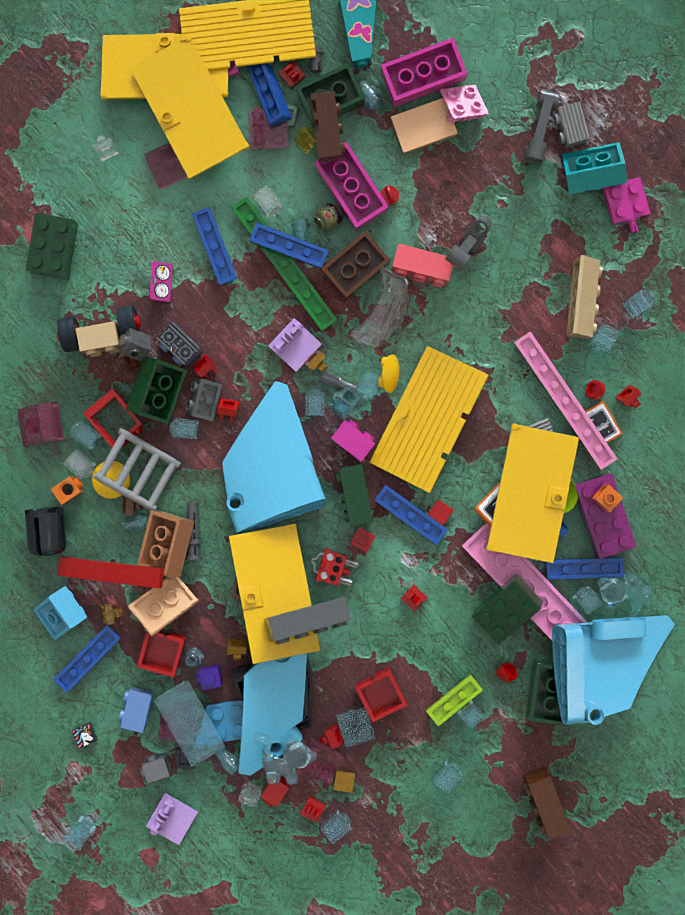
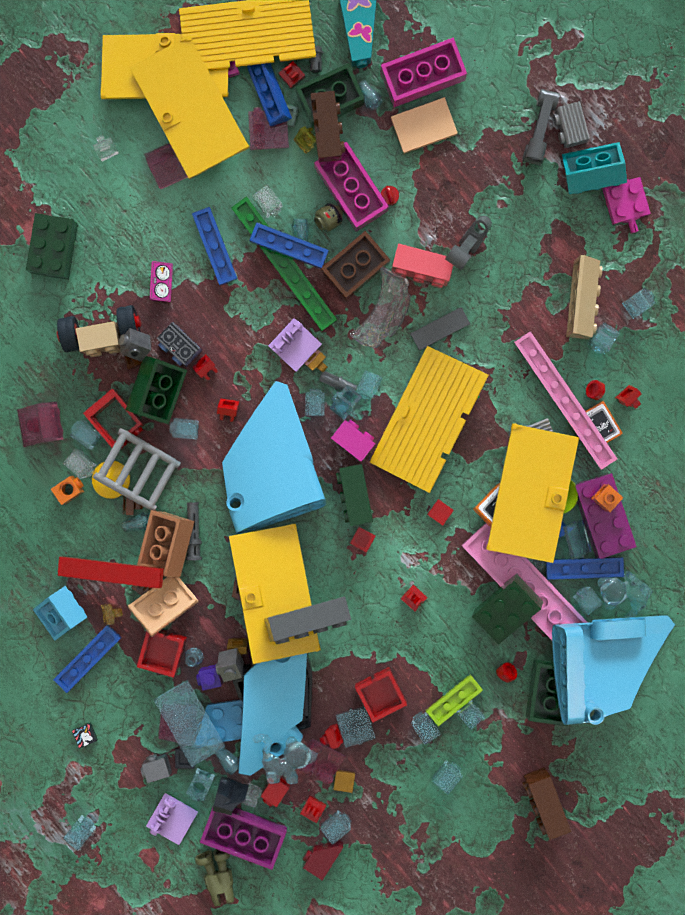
(46, 531): black cylinder -> none
(136, 710): medium blue brick -> none
(200, 777): none -> clear light blue brick
(203, 399): dark grey bracket -> none
(215, 881): none -> olive piece
(229, 795): none -> black slope
(230, 665): none -> flat silver brick
(245, 836): none -> magenta brick
(321, 858): none -> dark red slope
(326, 566): red piece -> none
(390, 373): yellow dish -> none
(411, 514): blue plate -> none
(425, 727): none -> clear light blue brick
(440, 328): none -> dark grey tile
(463, 103): bright pink hinge -> none
(577, 539): none -> clear light blue piece

